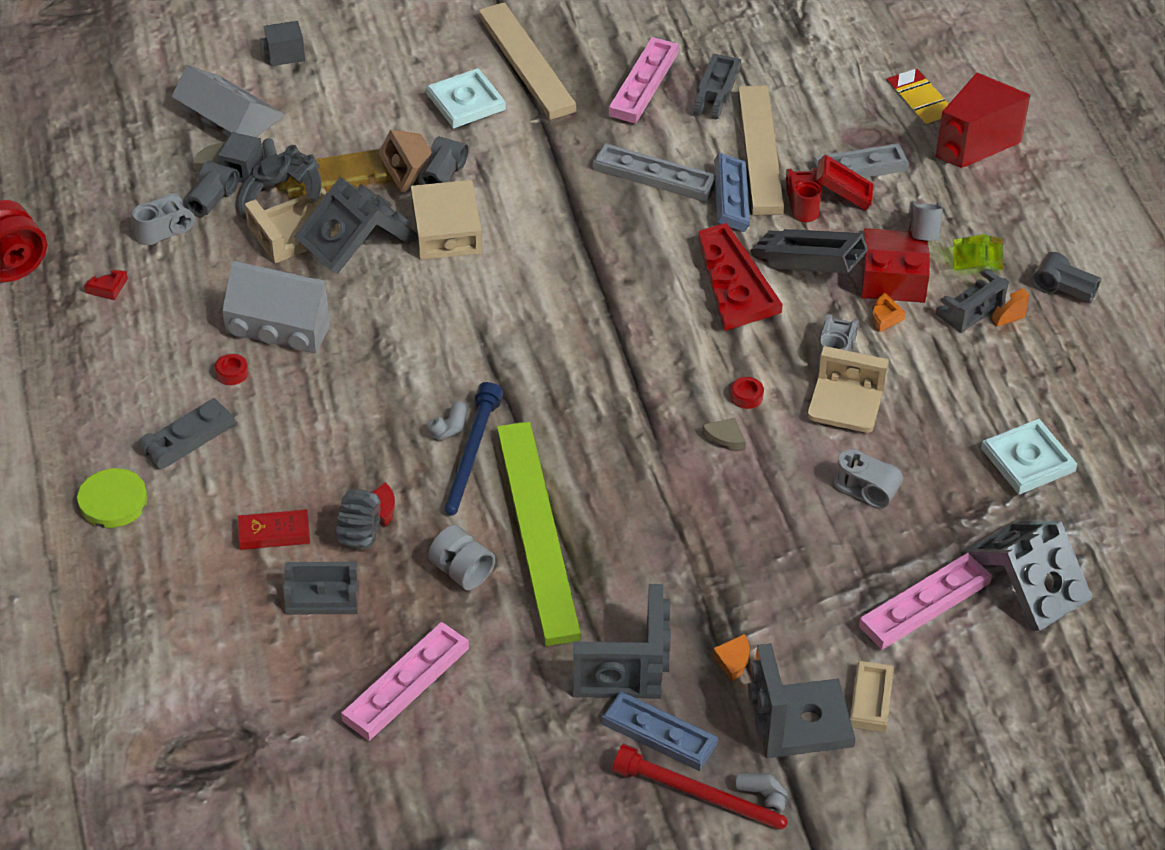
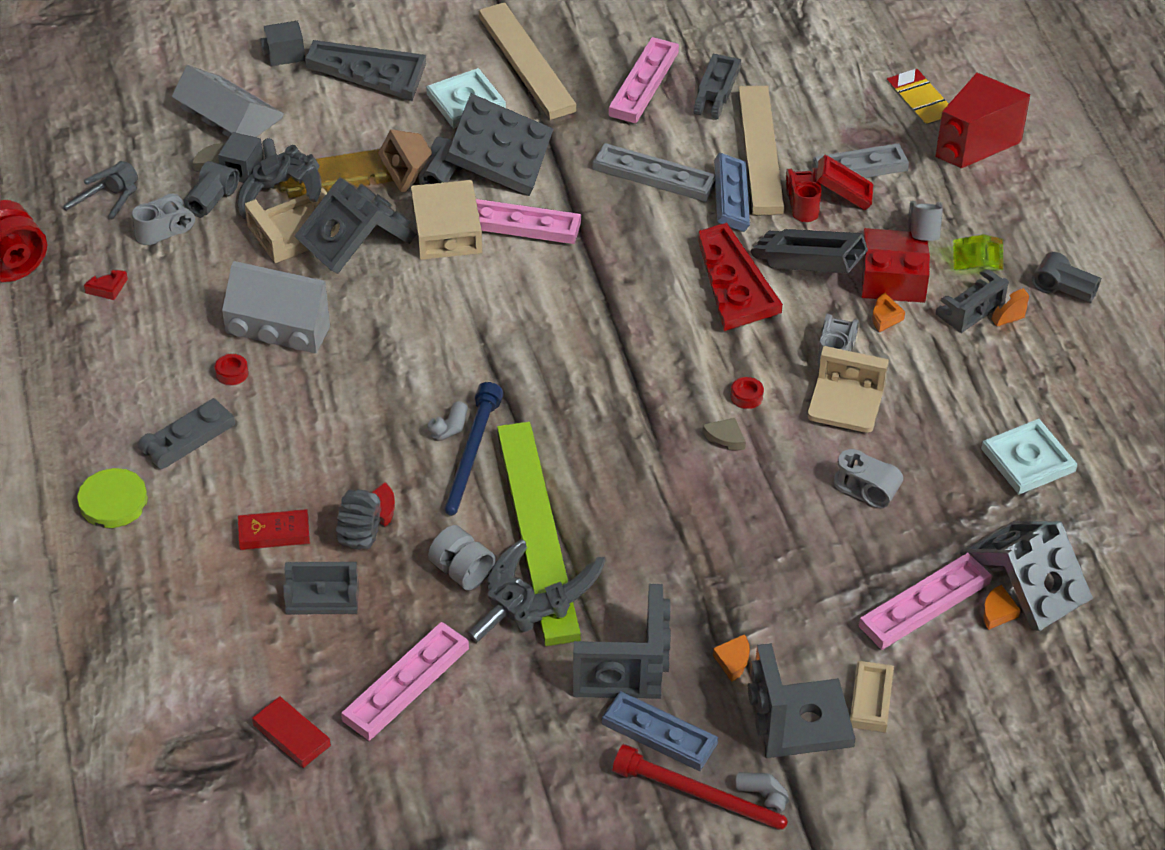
(118, 178): none -> dark grey plant
(291, 732): none -> red tile
(372, 67): none -> dark grey wing
(499, 144): none -> dark grey plate
(518, 600): none -> dark grey bar
(528, 221): none -> bright pink plate
(999, 608): none -> orange tile

